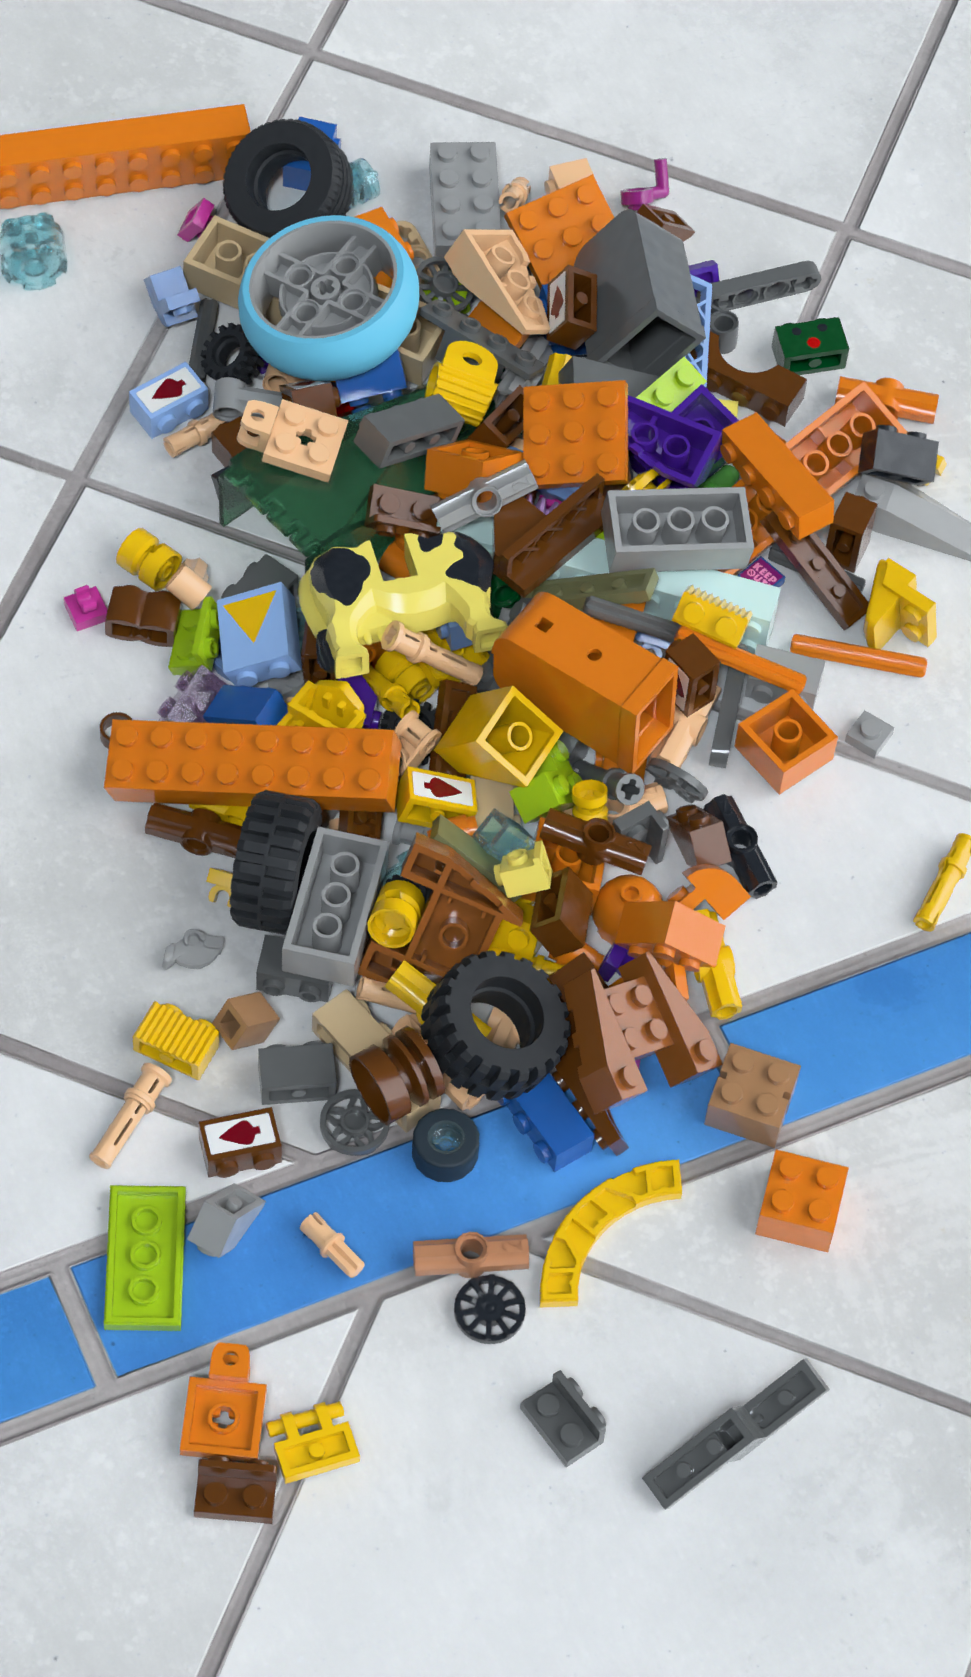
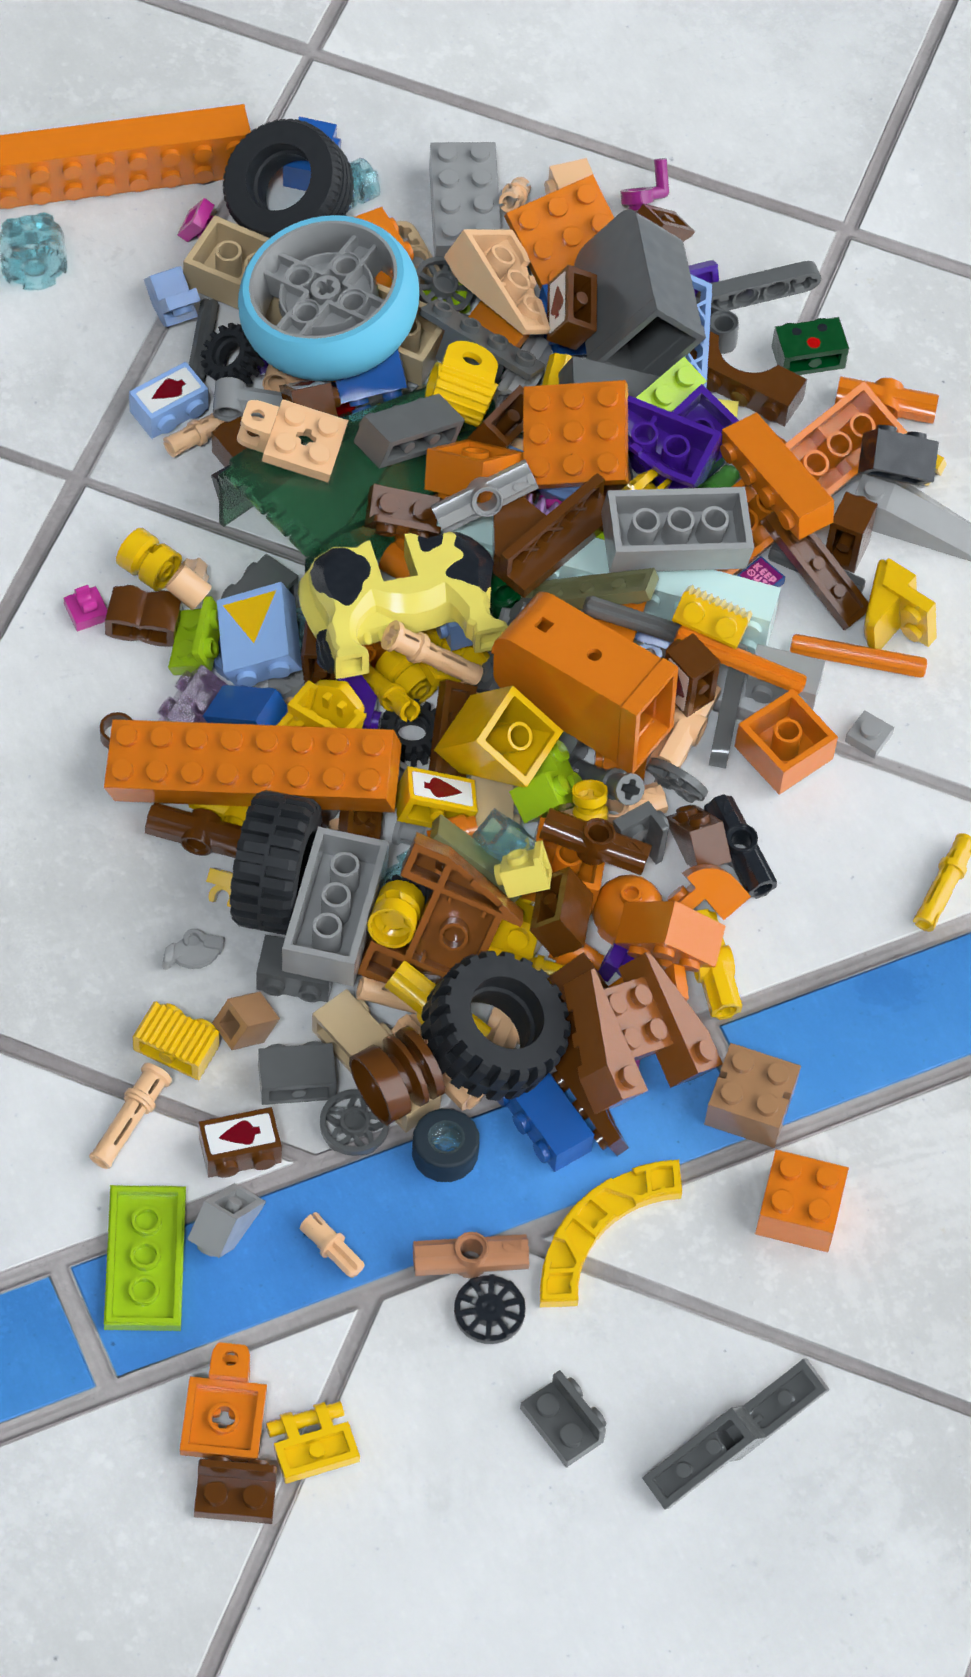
(416, 740): light nougat piece -> none

